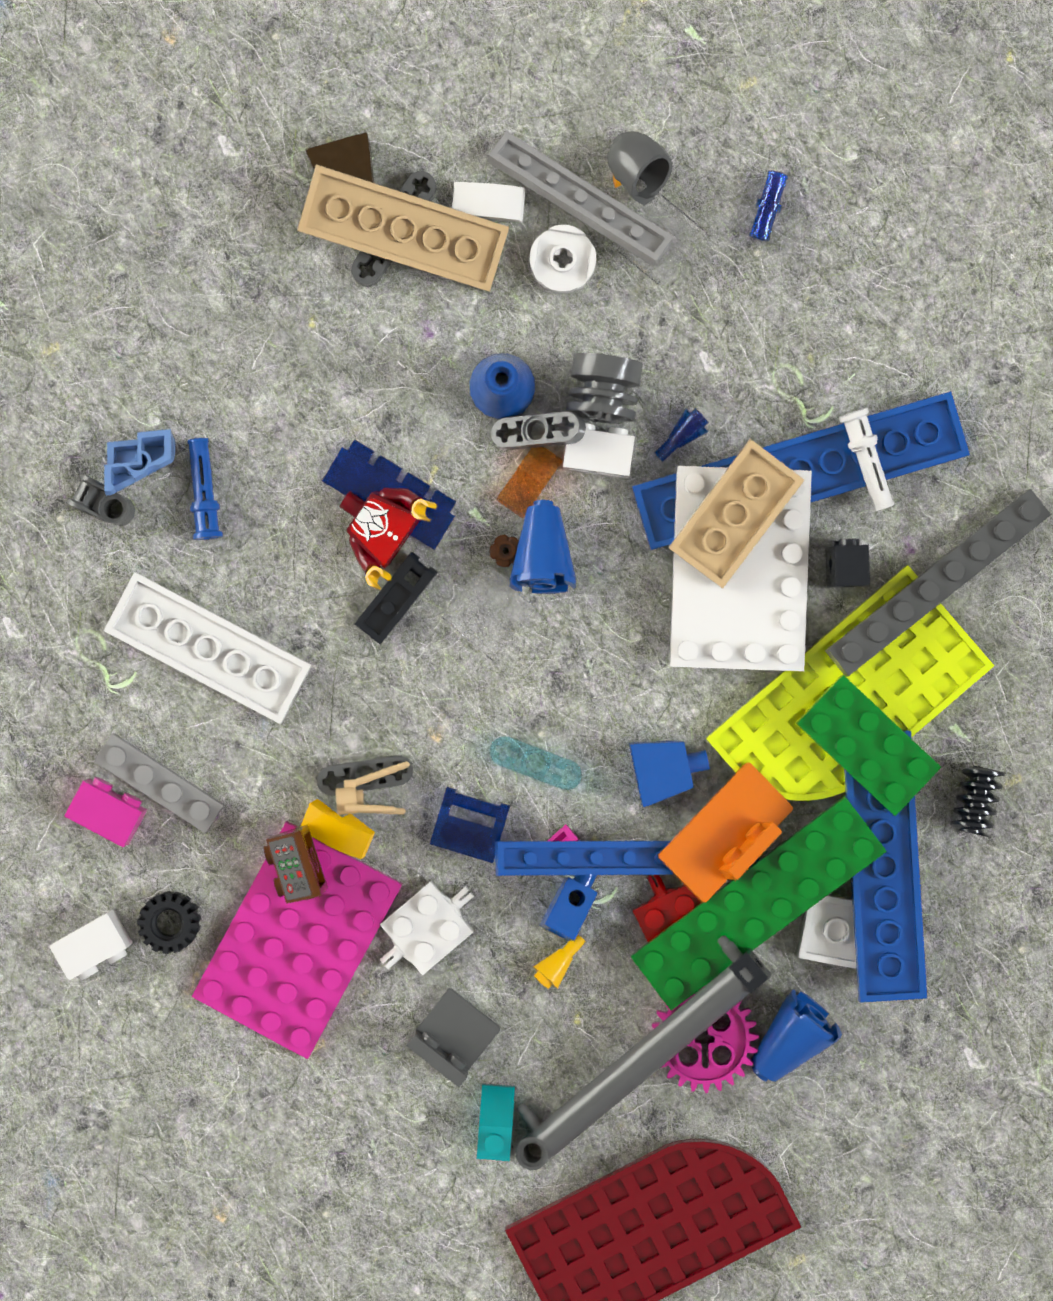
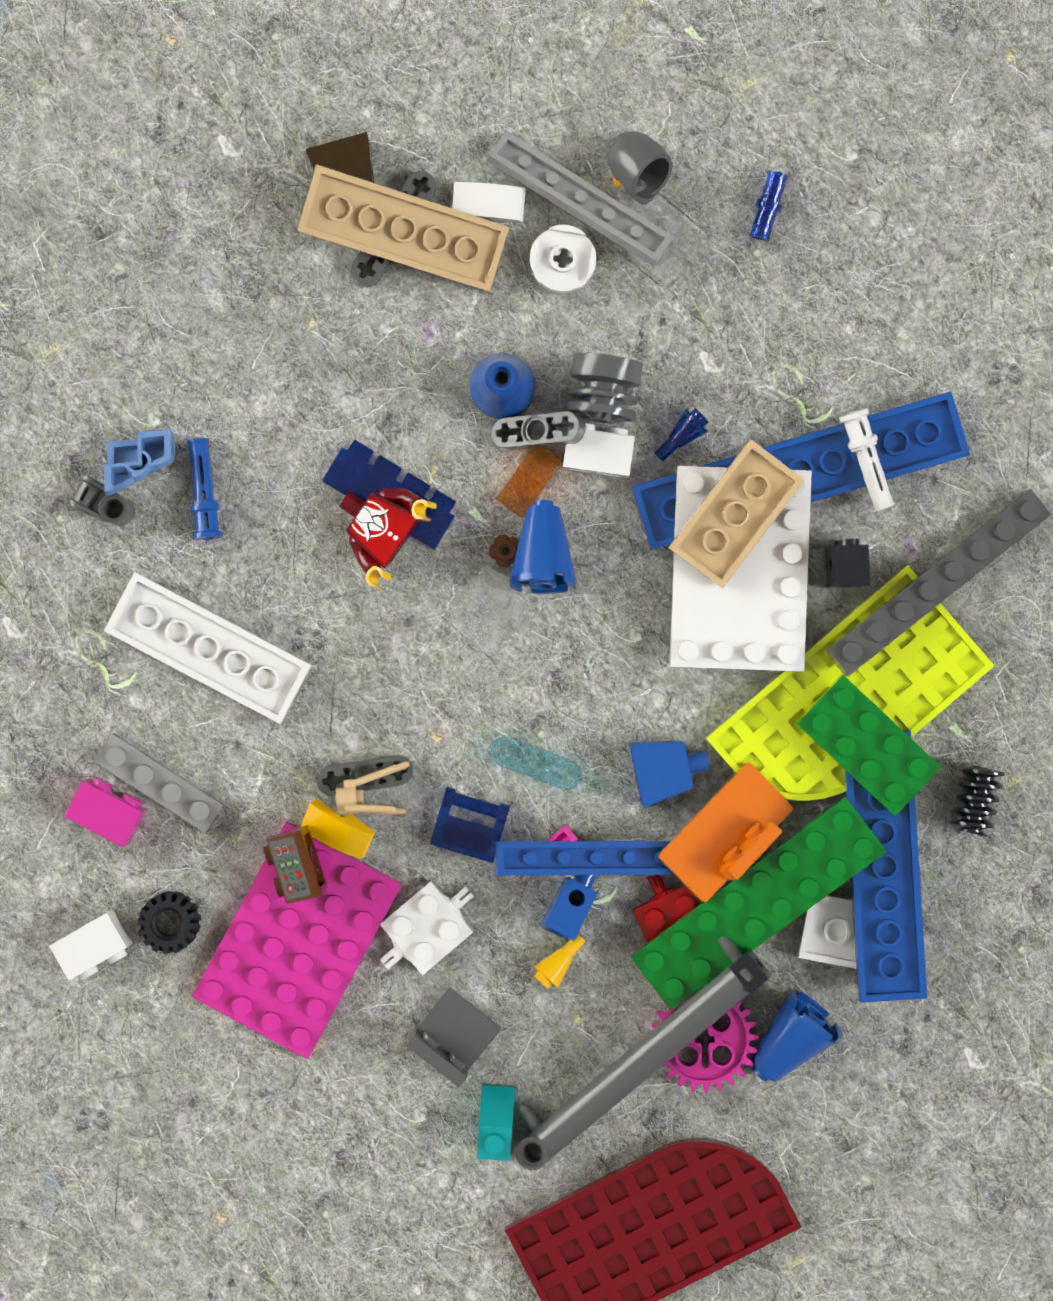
(395, 599): black plate -> none

